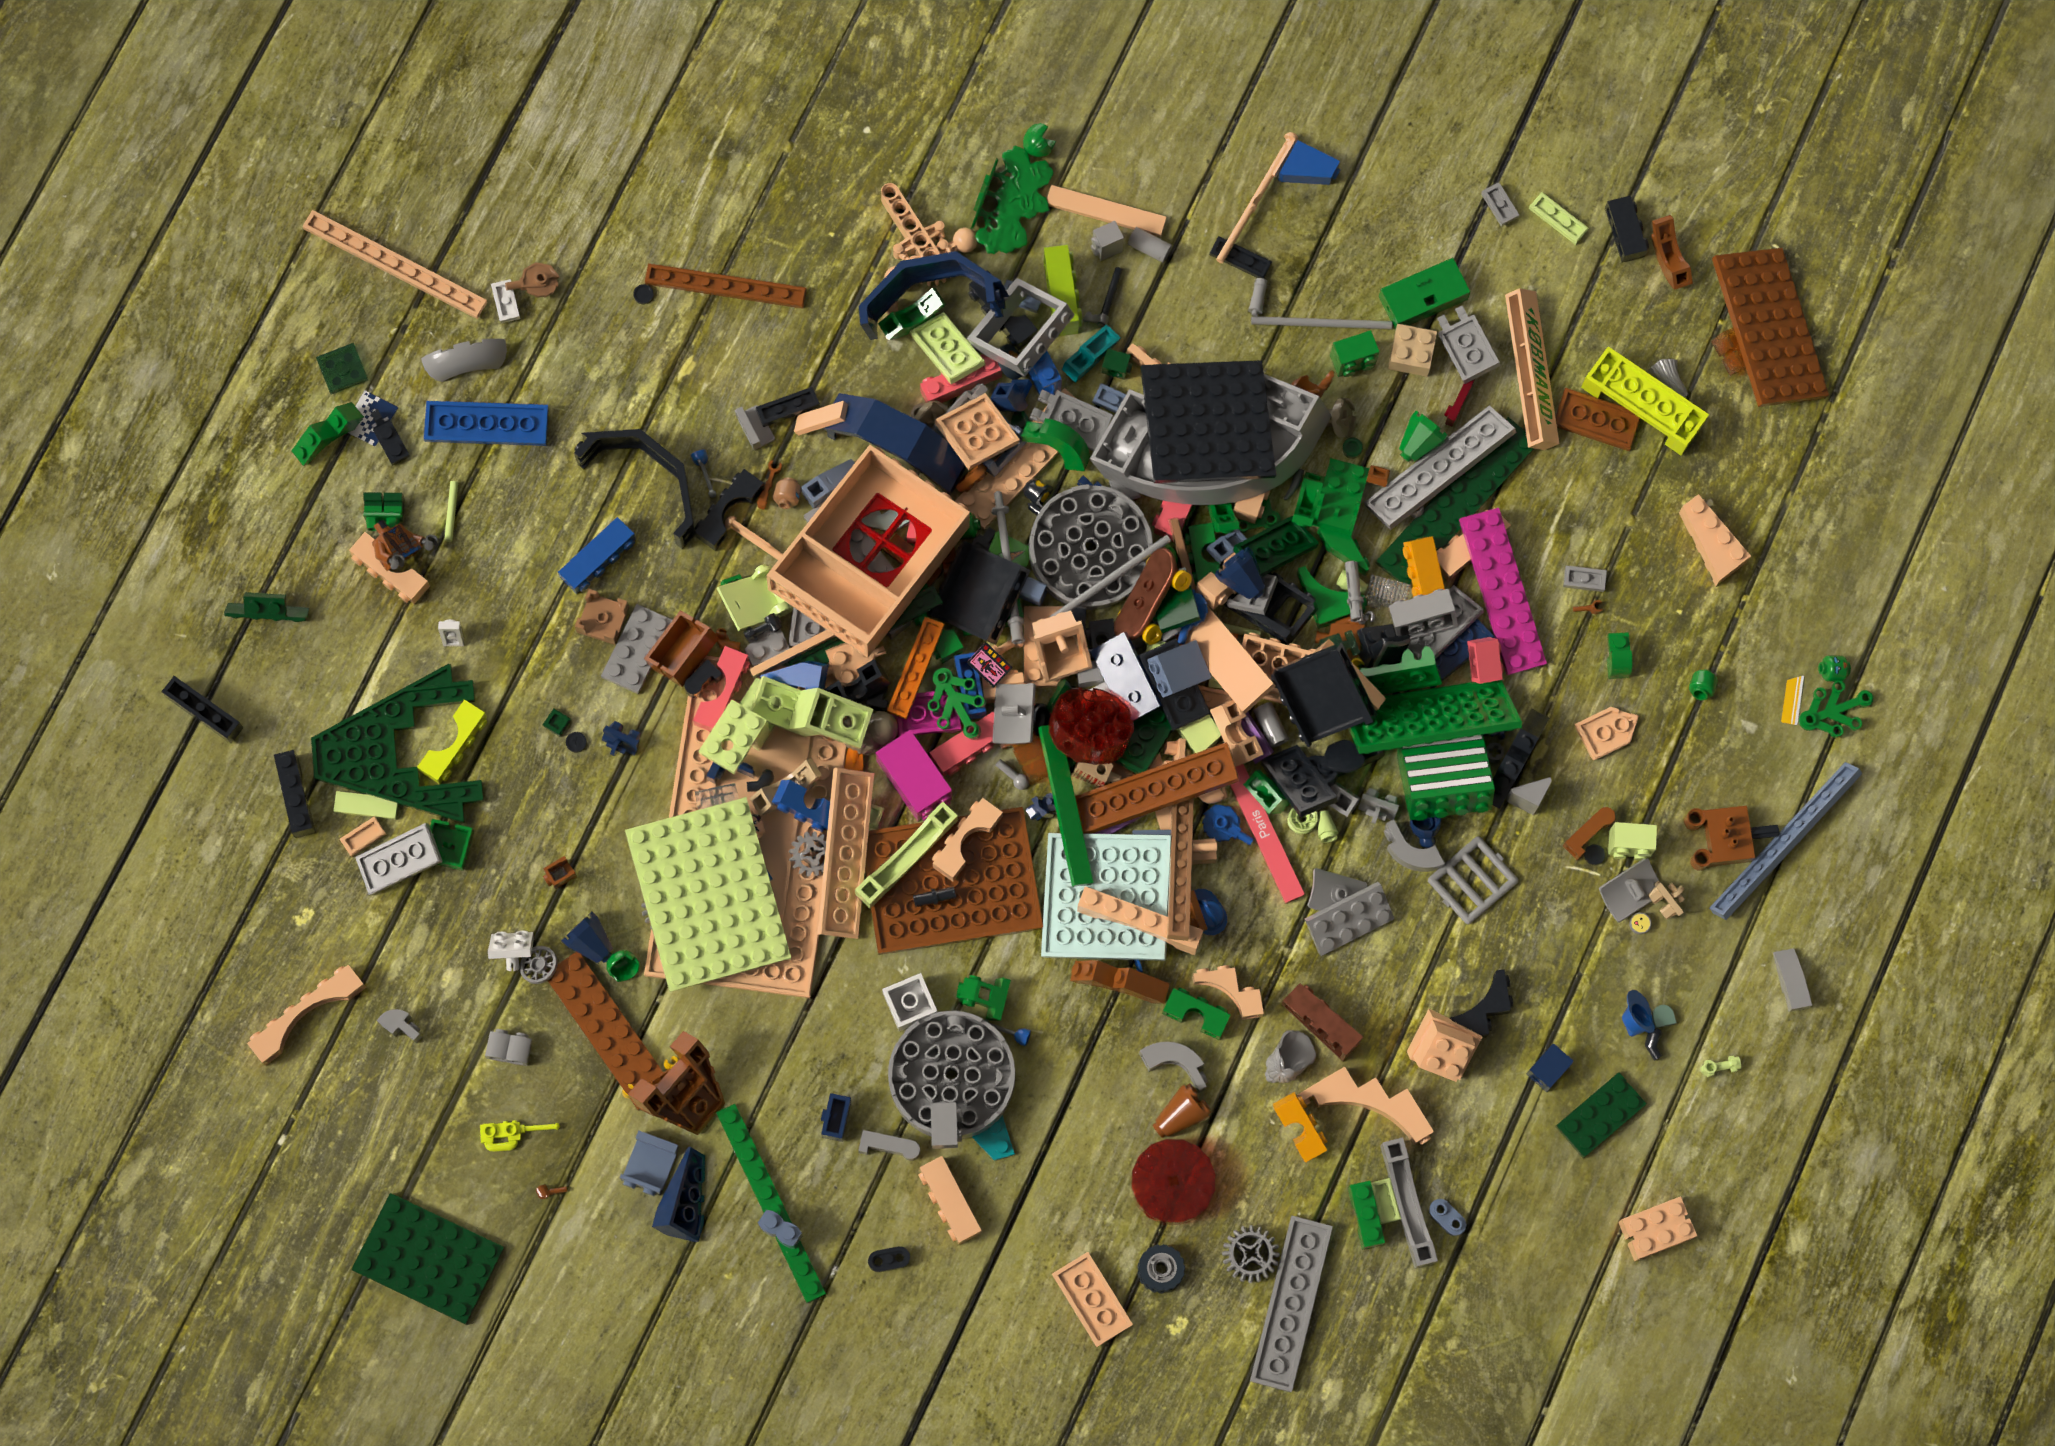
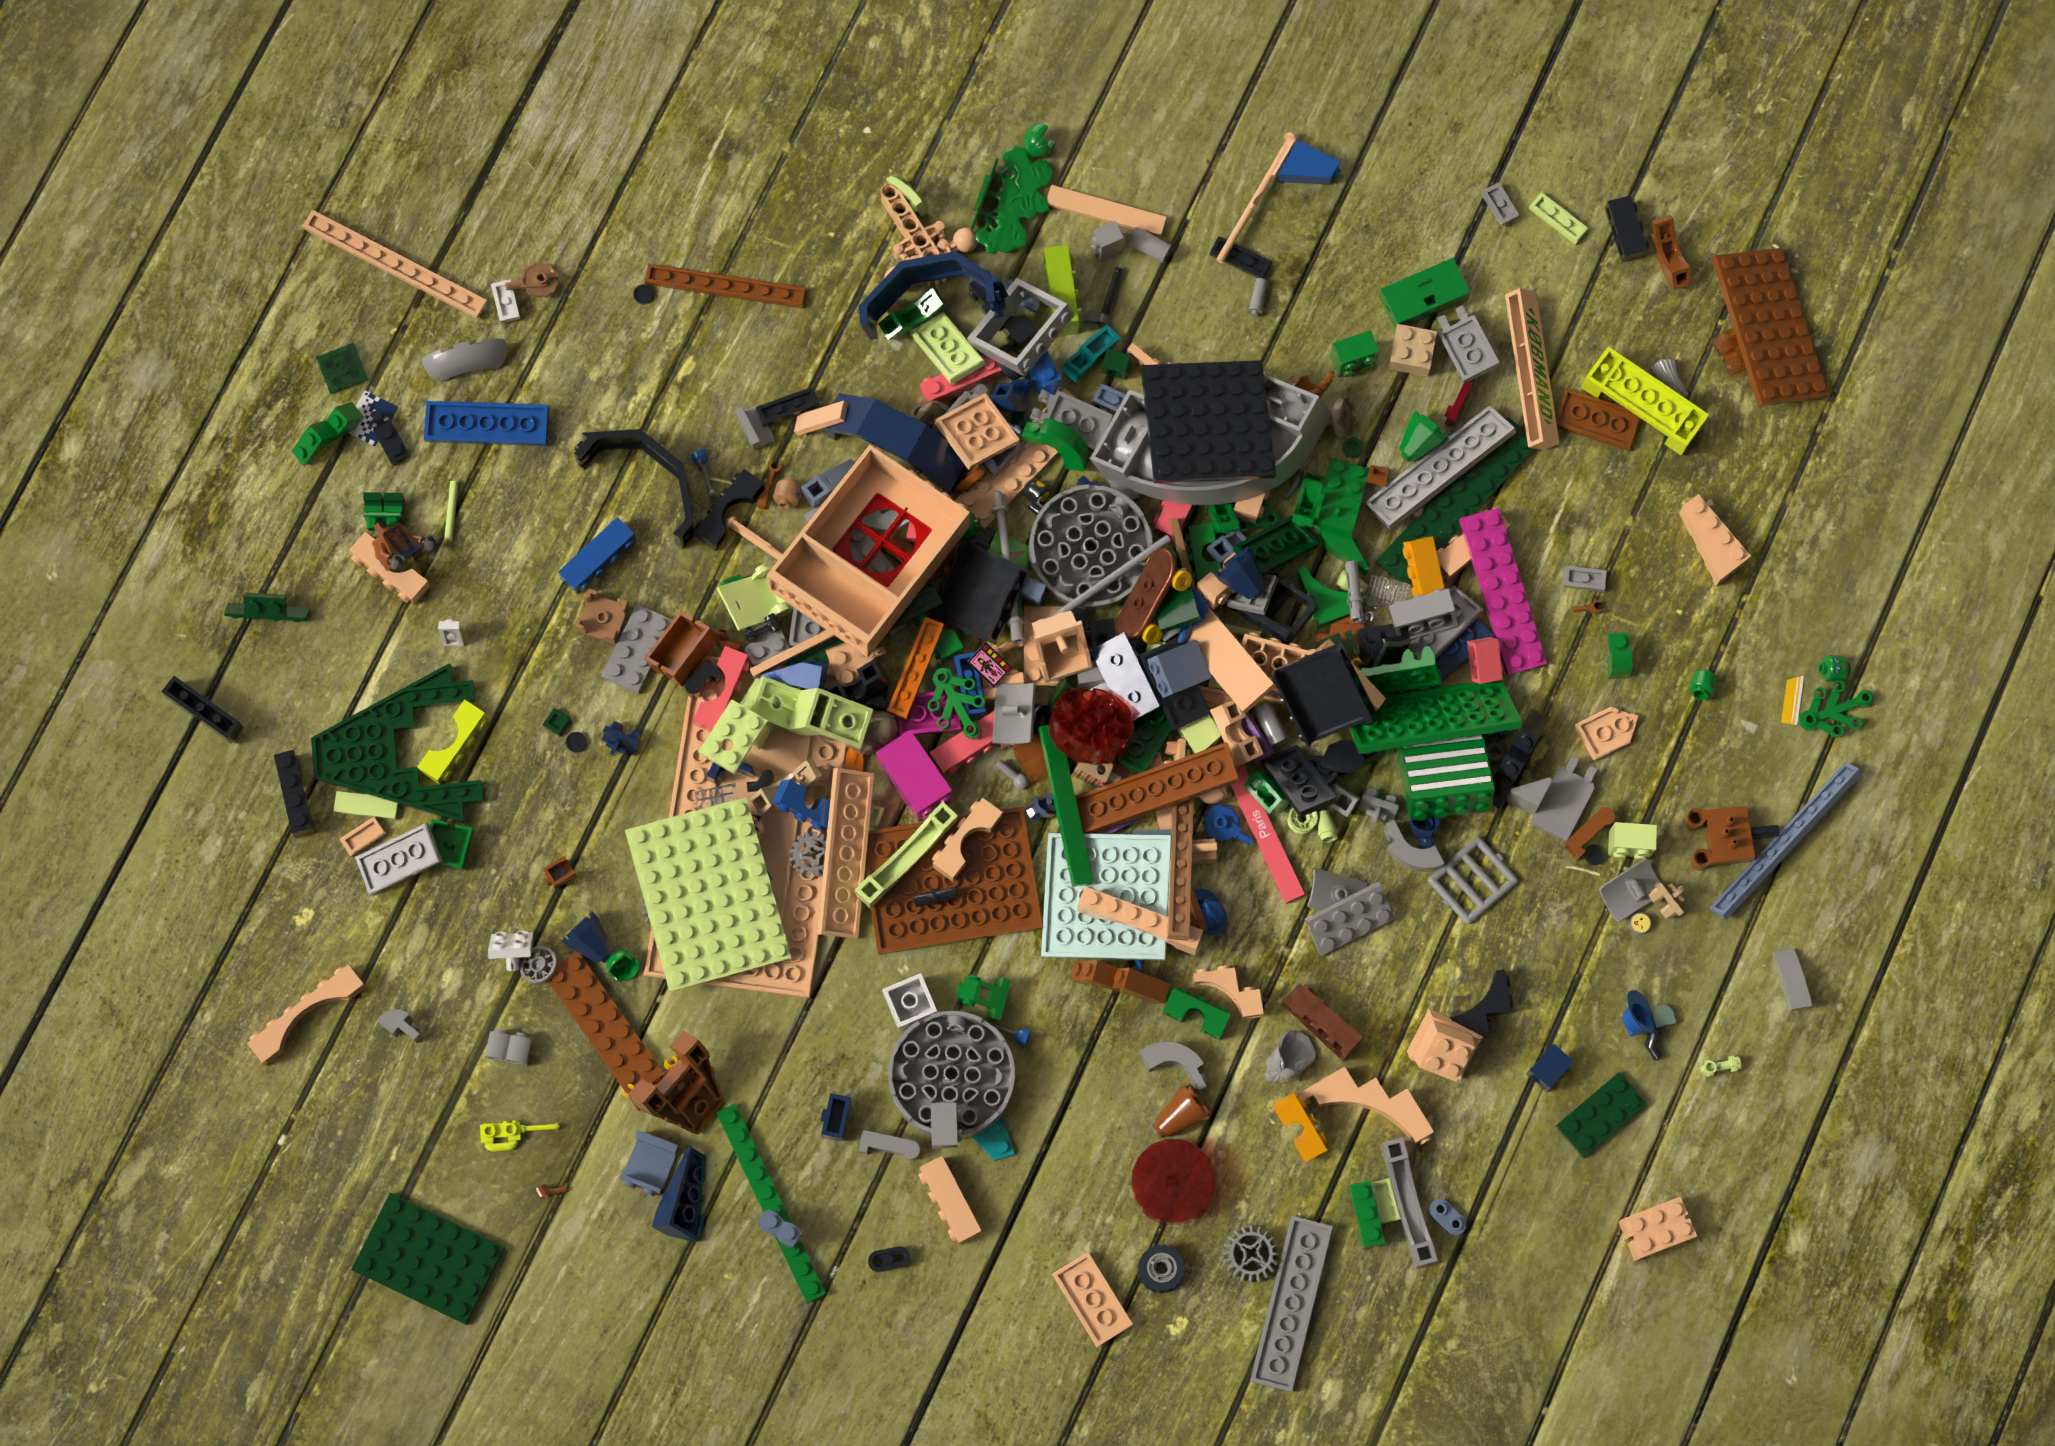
(904, 187): none -> yellowish green plate
(1321, 322): light grey piece -> none
(1564, 801): none -> light grey tile

